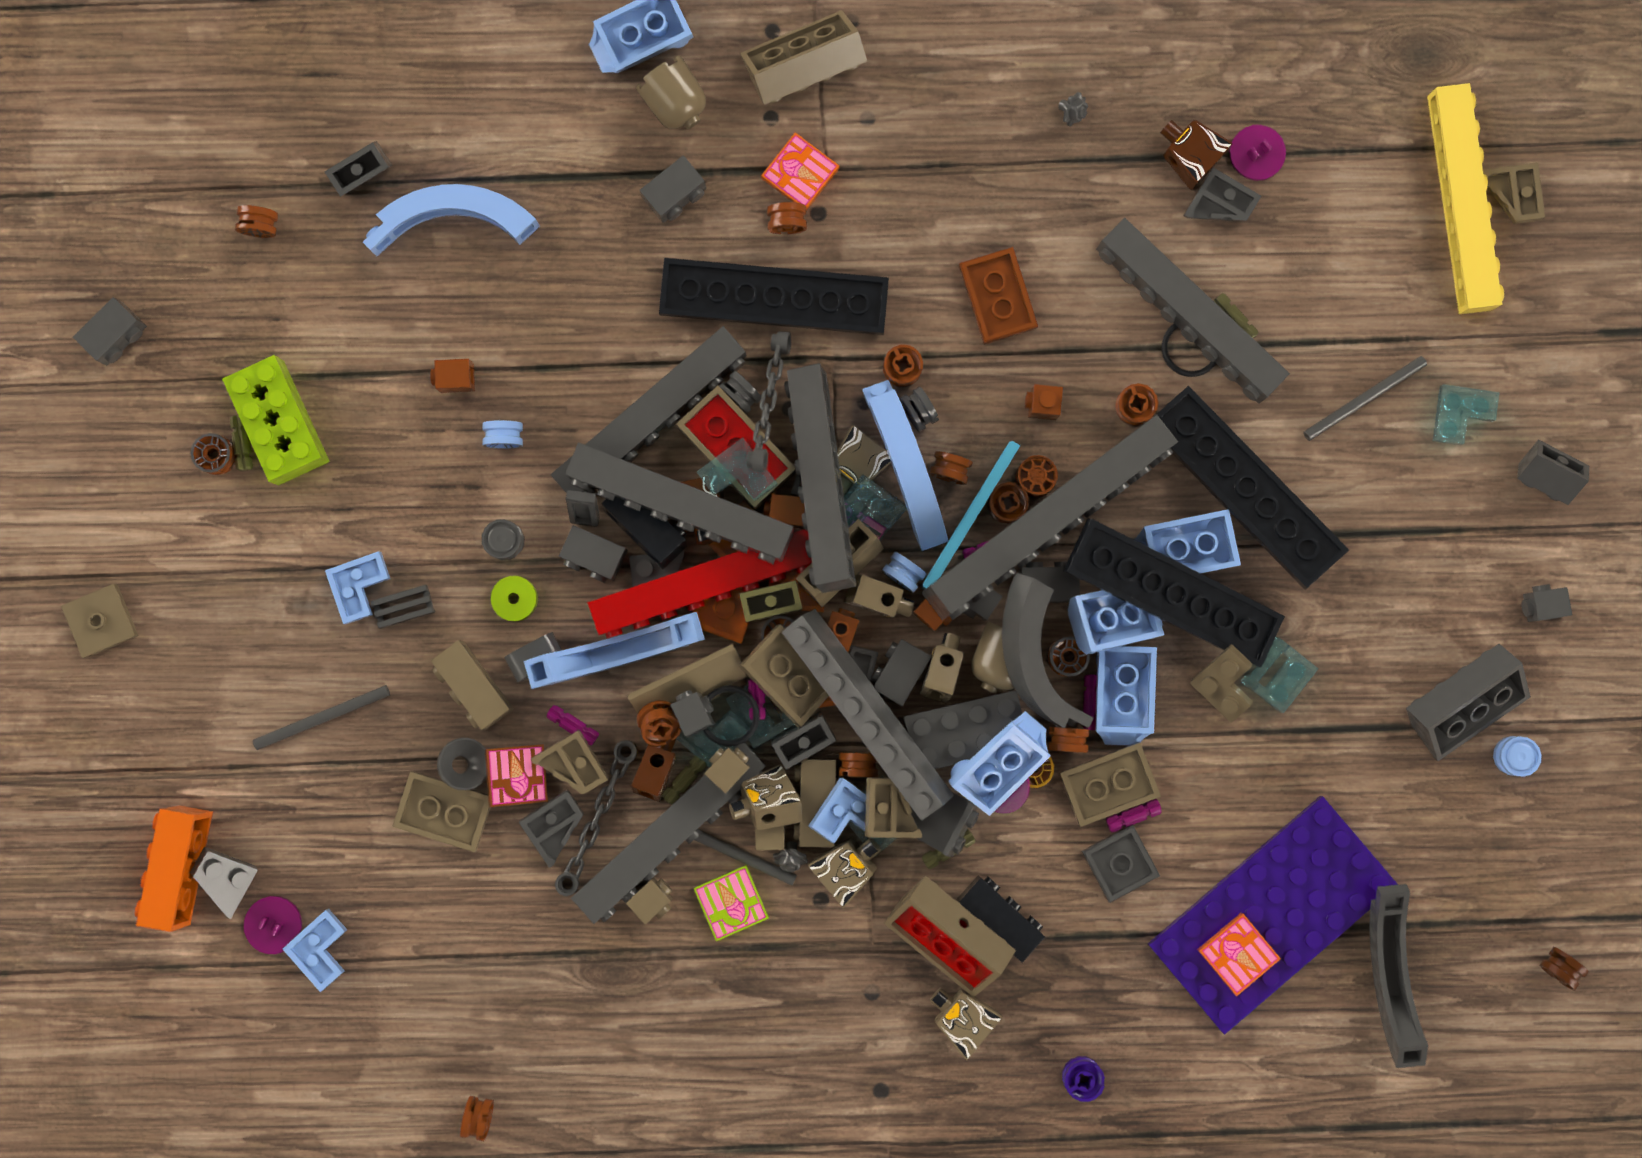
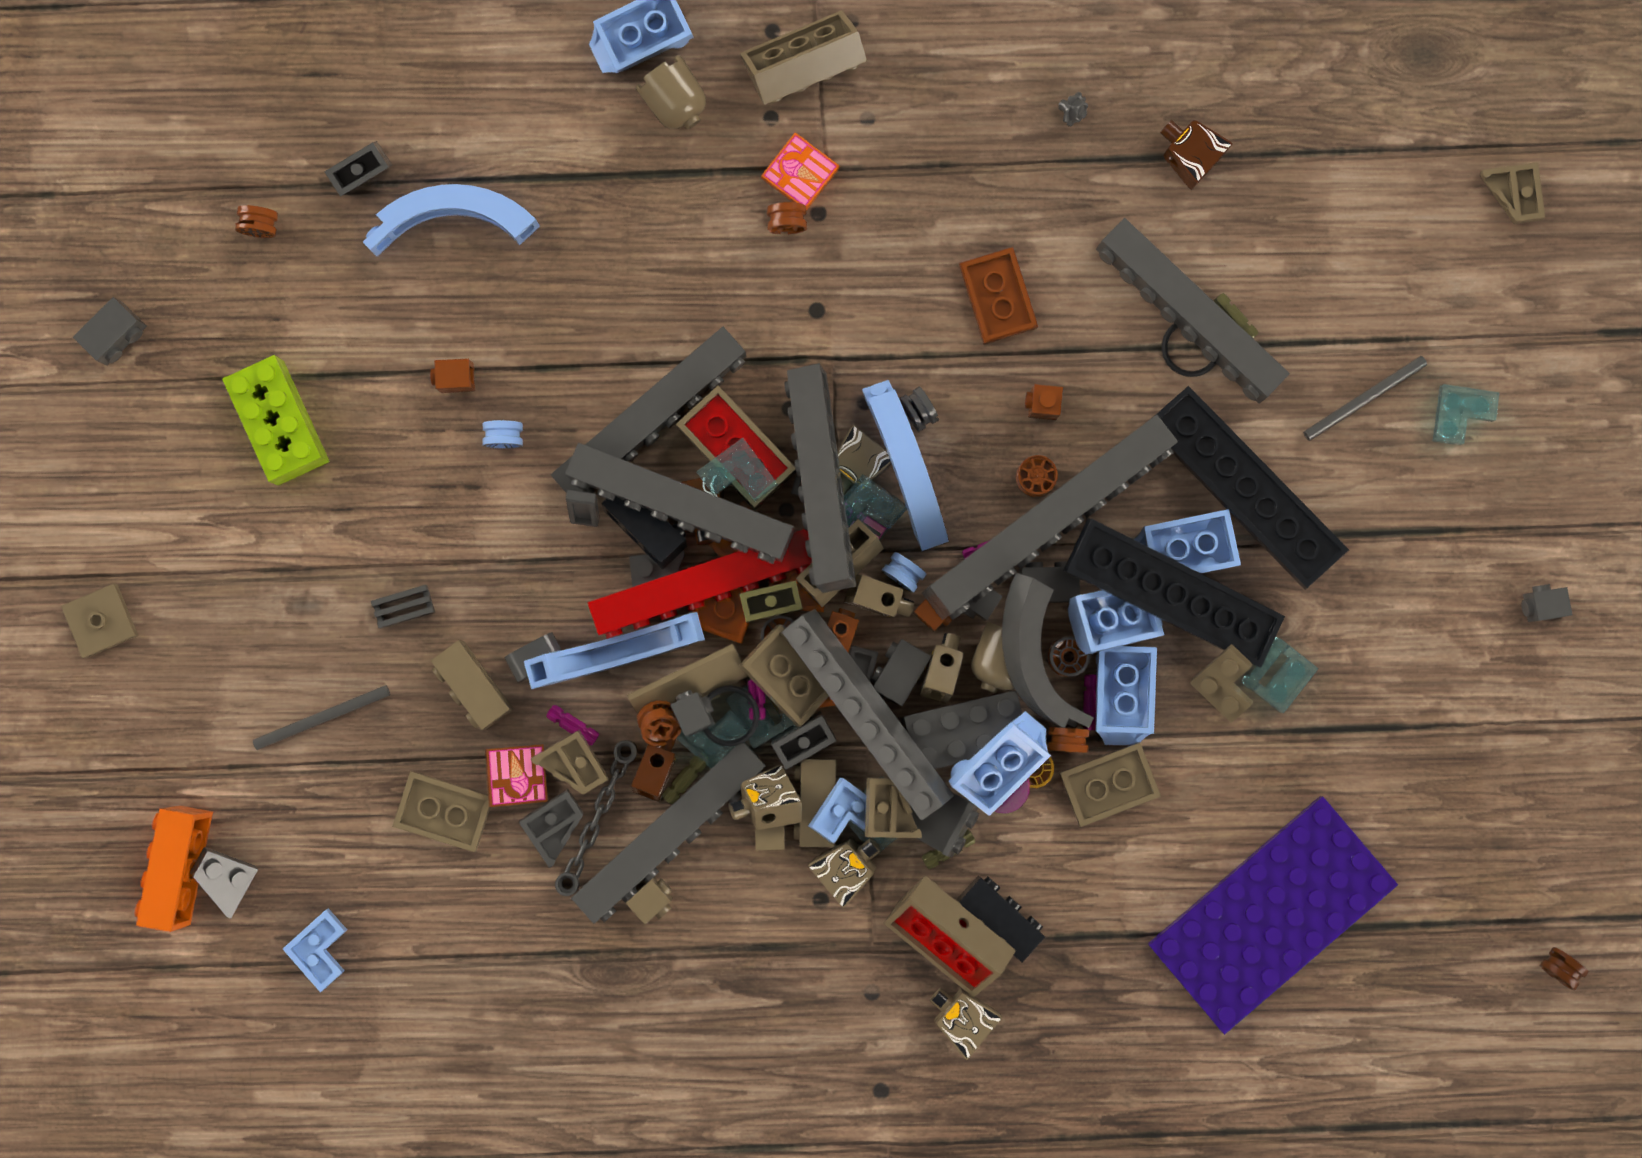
(206, 445): dark orange wheel -> none
(241, 445): olive axle -> none
(272, 924): magenta piece -> none
(349, 581): light blue plate -> none
(475, 756): dark grey piece -> none
(477, 1118): dark orange wheel -> none
(501, 598): lime piece -> none
(503, 539): dark grey wheel -> none
(592, 553): dark grey brick -> none
(673, 190): dark grey brick -> none
(727, 767): dark tan brick -> none
(731, 903): tile -> none
(741, 392): dark grey wheel -> none
(746, 858): dark grey piece -> none
(758, 458): dark grey piece -> none
(773, 296): black plate -> none
(785, 509): dark orange brick -> none
(790, 858): dark grey plant -> none
(858, 764): dark orange wheel -> none
(903, 365): dark orange wheel -> none
(950, 467): dark orange wheel -> none
(971, 514): medium azure tile -> none
(1008, 502): reddish brown wheel -> none
(1083, 1091): dark purple wheel -> none
(1120, 863): dark grey tile -> none
(1133, 415): dark orange wheel -> none
(1133, 815): magenta axle -> none
(1222, 199): dark grey wing -> none
(1238, 954): tile -> none
(1257, 152): magenta piece -> none
(1392, 978): dark grey arch -> none
(1465, 198): light yellow brick -> none
(1469, 701): dark grey slope -> none
(1517, 756): light blue wheel -> none
(1553, 472): dark grey brick -> none

